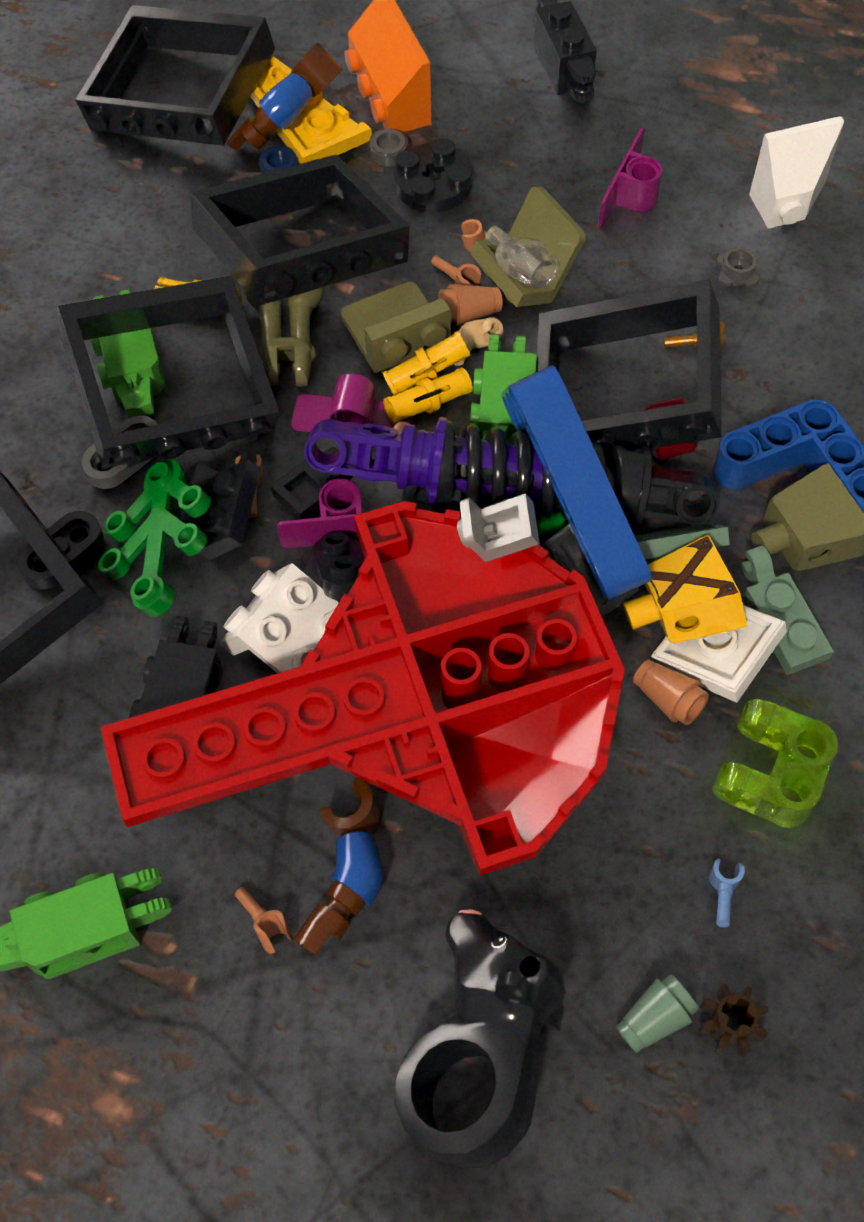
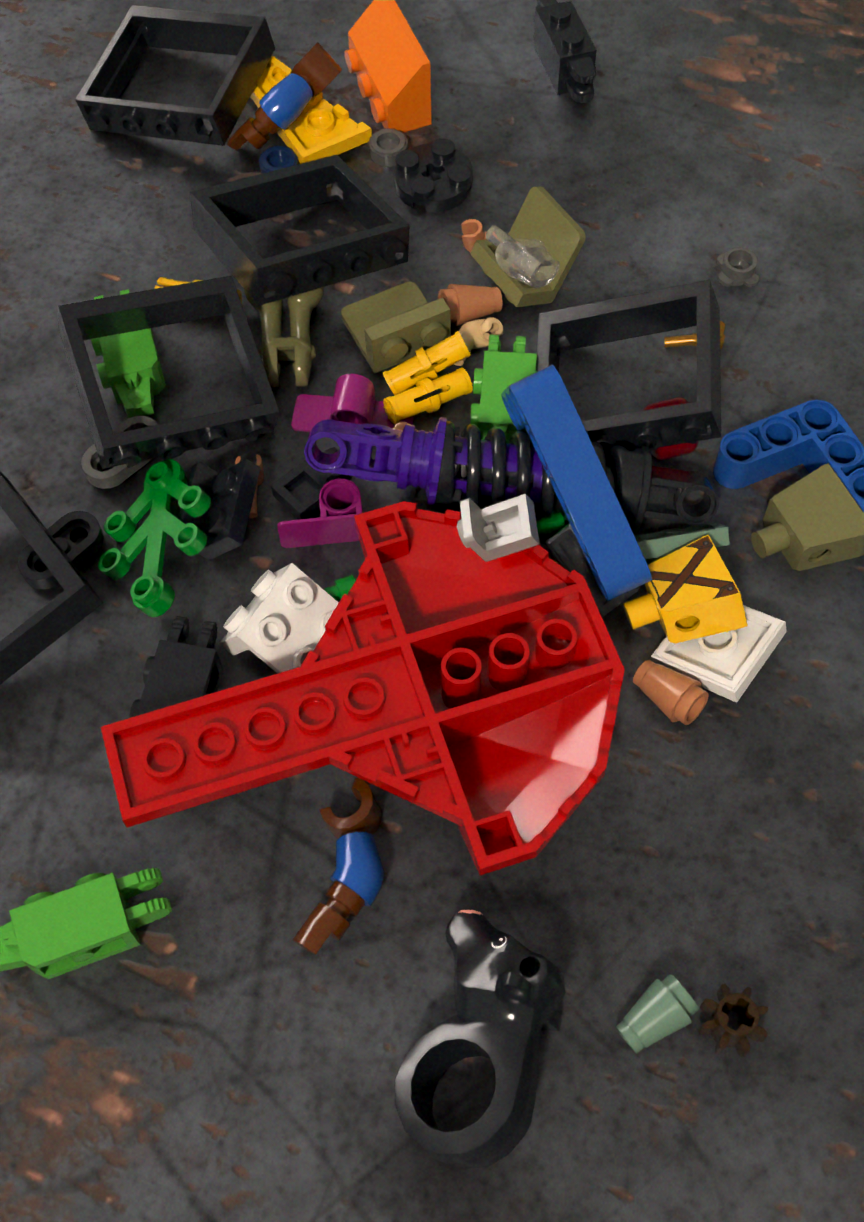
(266, 922): nougat hand -> none
(337, 563): black plate -> none
(460, 275): nougat hand -> none
(635, 182): magenta piece -> none
(725, 890): medium blue hand -> none
(762, 793): clear neon green piece -> none
(779, 597): sand green plate -> none
(793, 170): white slope -> none

